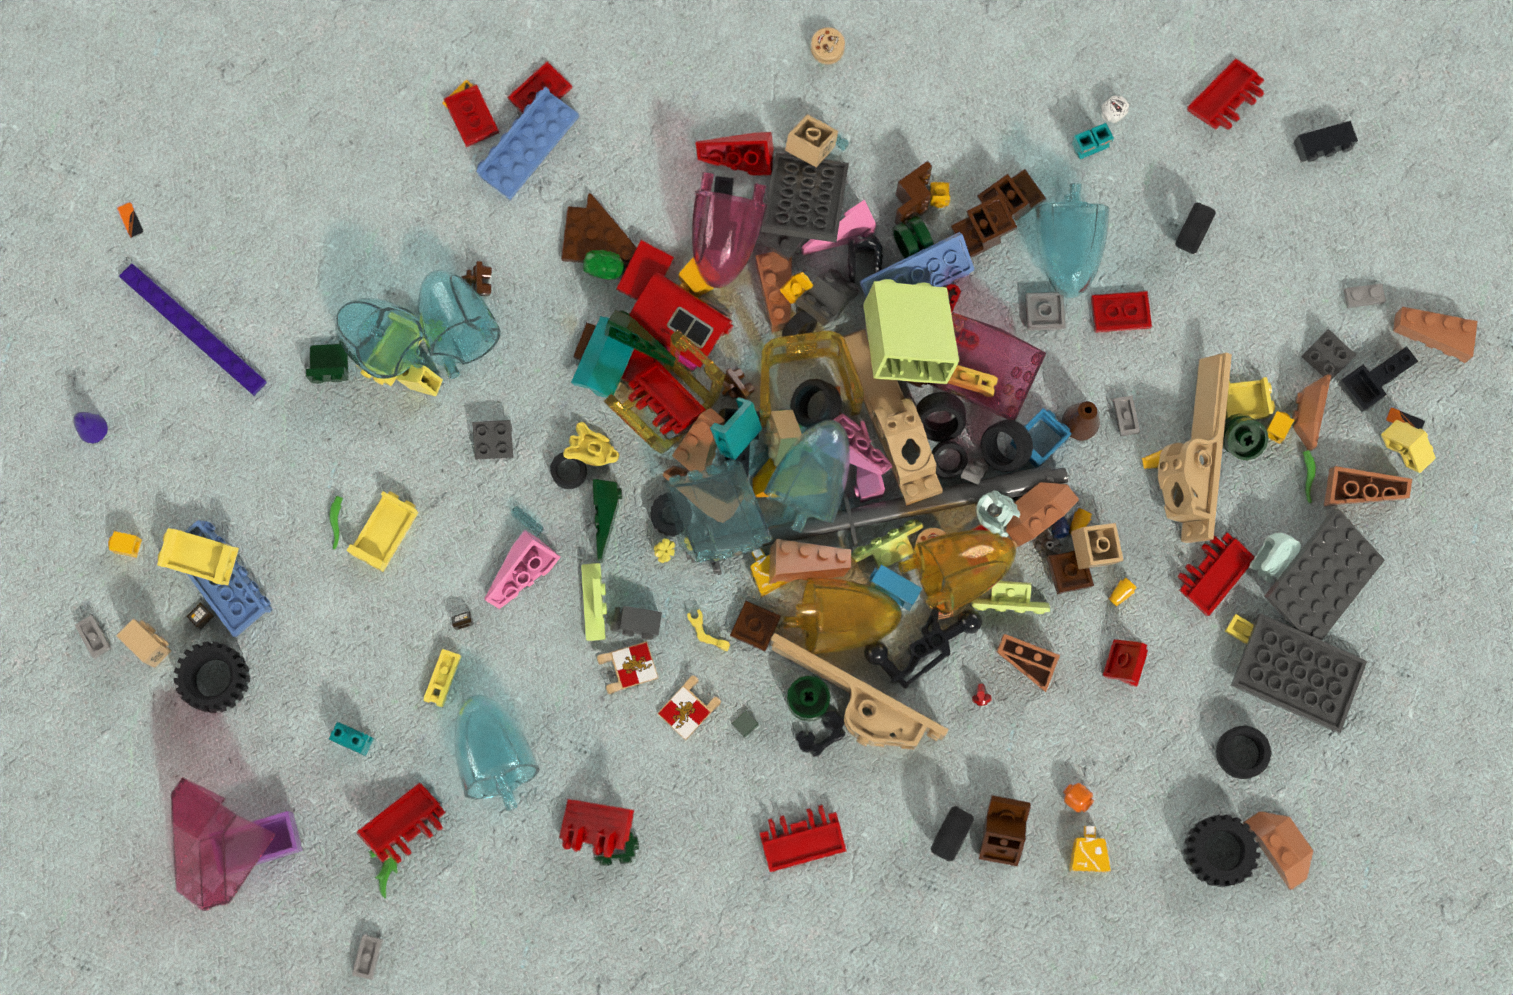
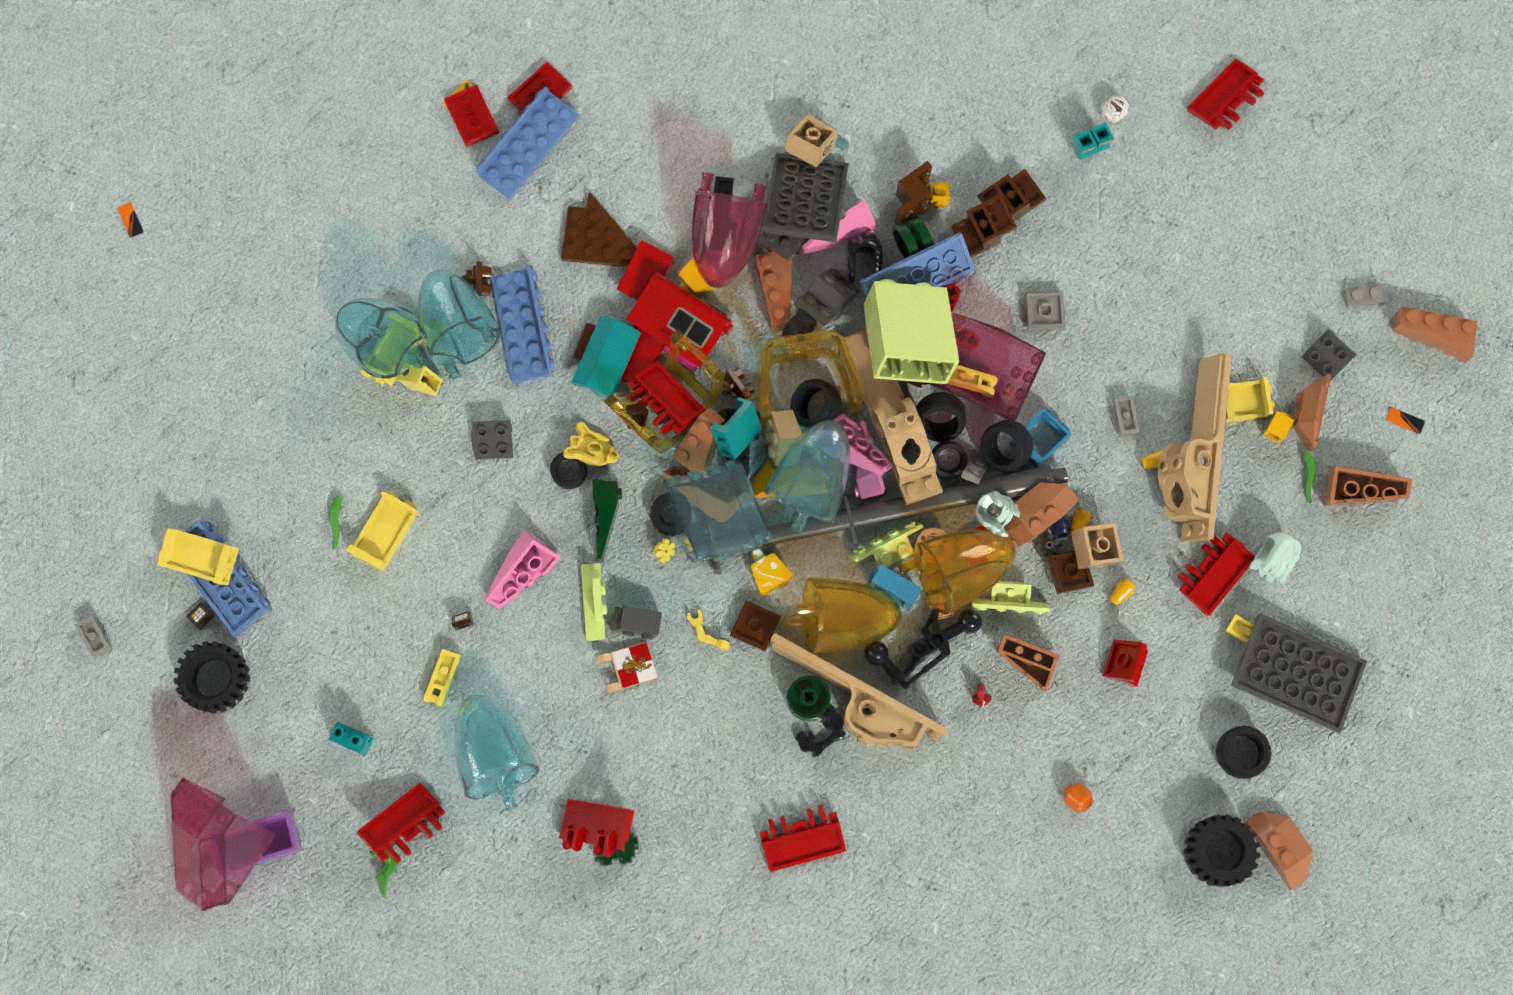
(90, 426): dark purple hat -> none
(124, 544): yellow brick -> none
(144, 643): tan brick -> none
(193, 329): dark purple plate -> none
(327, 364): dark green bracket -> none
(367, 957): light grey plate -> none
(523, 325): none -> medium blue bracket
(527, 521): clear light blue axle -> none
(603, 264): green piece -> none
(629, 332): dark green wedge -> none
(638, 413): none -> dark brown slope
(686, 711): flag -> none
(740, 152): red wedge -> none
(745, 724): slope -> none
(796, 287): yellow bracket -> none
(802, 560): nougat wedge -> none
(827, 45): tan head -> none
(952, 833): black tyre -> none
(1004, 830): reddish brown bracket -> none
(1071, 241): clear light blue windscreen -> none
(1082, 420): reddish brown cone -> none
(1090, 853): yellow torso -> none
(1121, 311): red tile -> none
(1195, 228): black tyre -> none
(1244, 437): dark green wheel -> none
(1325, 141): black brick -> none
(1325, 576): dark grey plate -> none
(1366, 386): black plate -> none
(1410, 443): light yellow brick -> none

